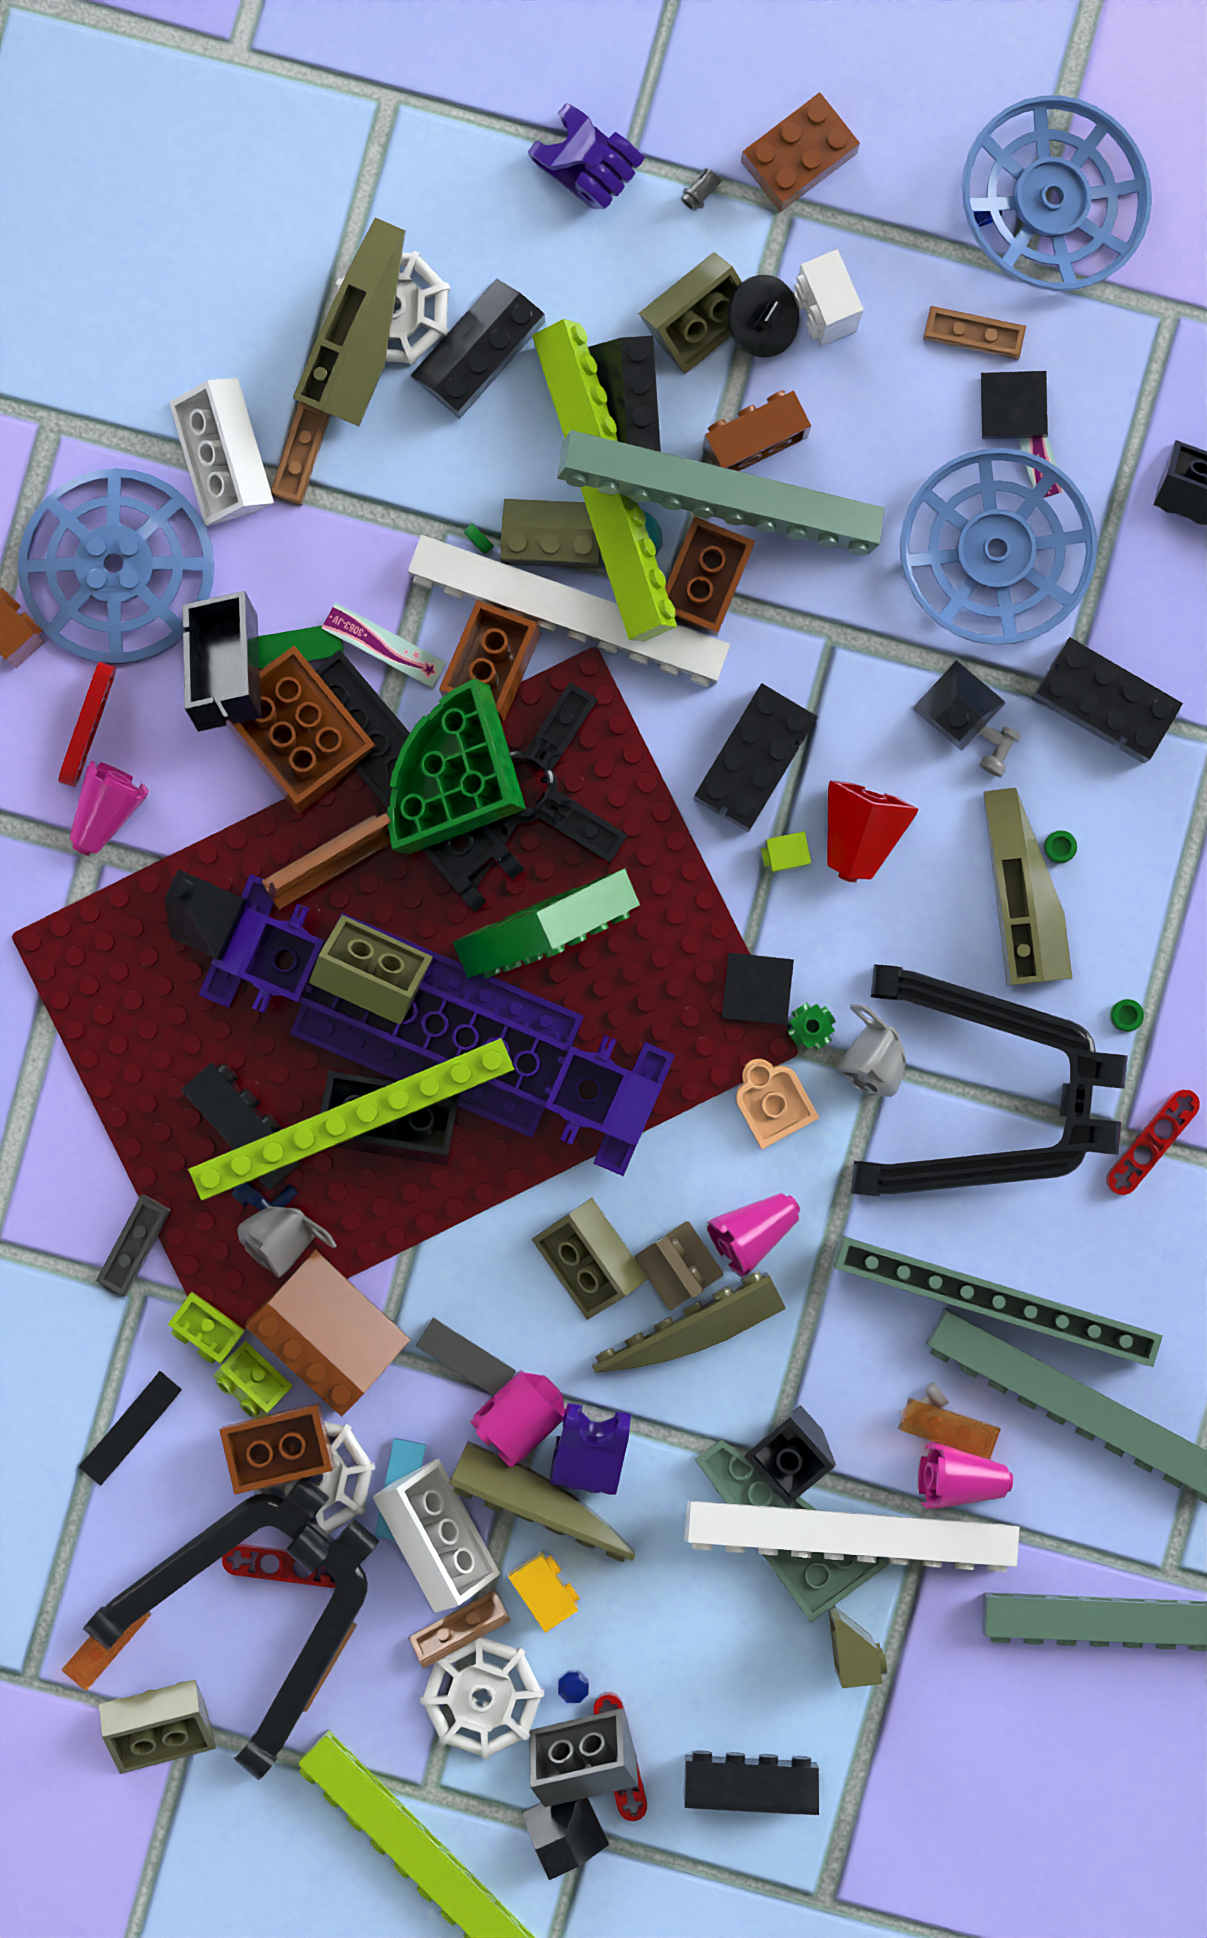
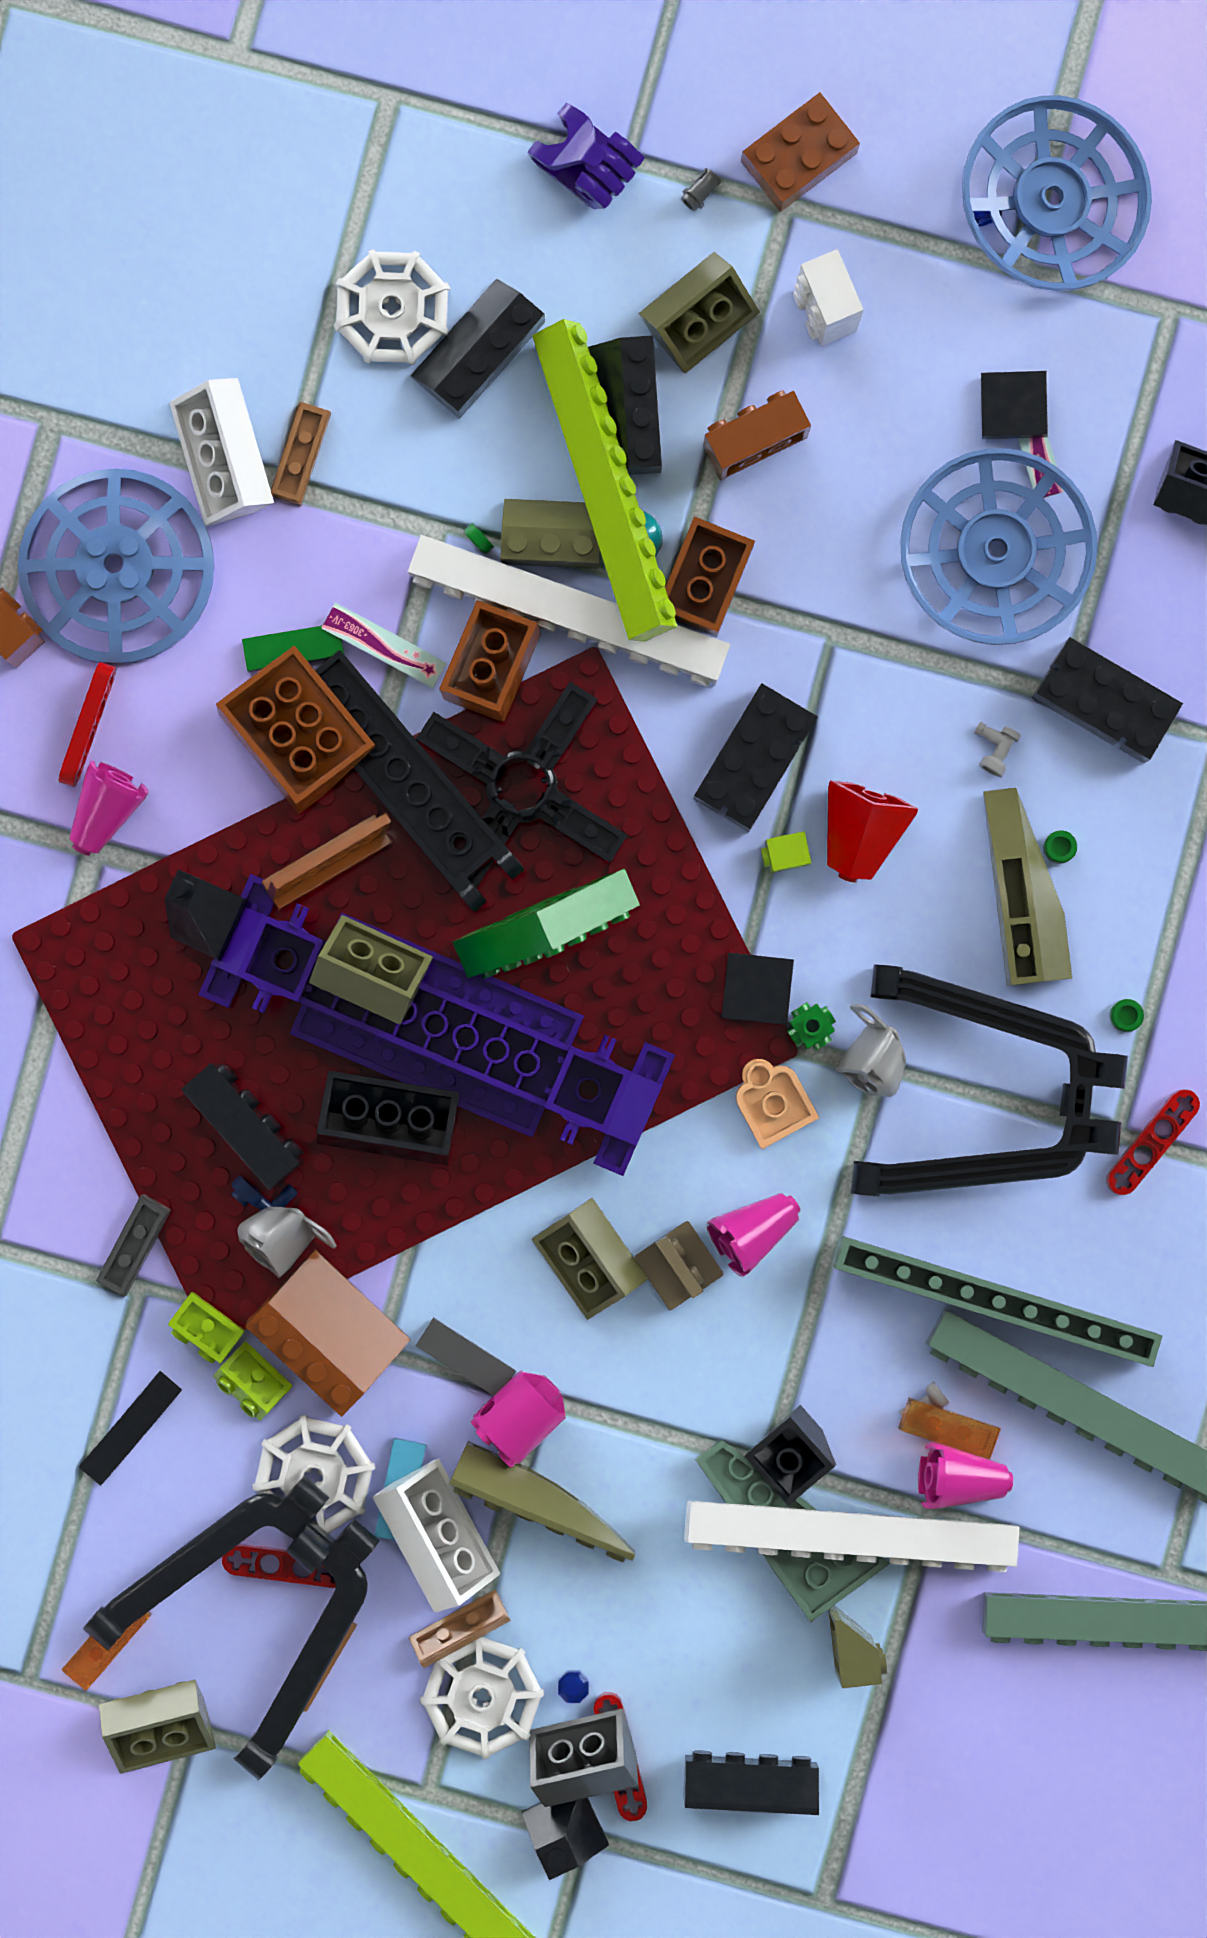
(221, 661): black piece -> none
(277, 1448): dark orange brick -> none
(351, 1119): lime brick -> none
(356, 330): olive wedge -> none
(452, 772): green brick -> none
(544, 1590): yellow brick -> none
(590, 1452): dark purple piece -> none
(700, 1326): olive wedge -> none
(720, 493): sand green brick -> none
(763, 316): black shield -> none
(959, 705): black slope -> none
(974, 332): medium nougat tile -> none

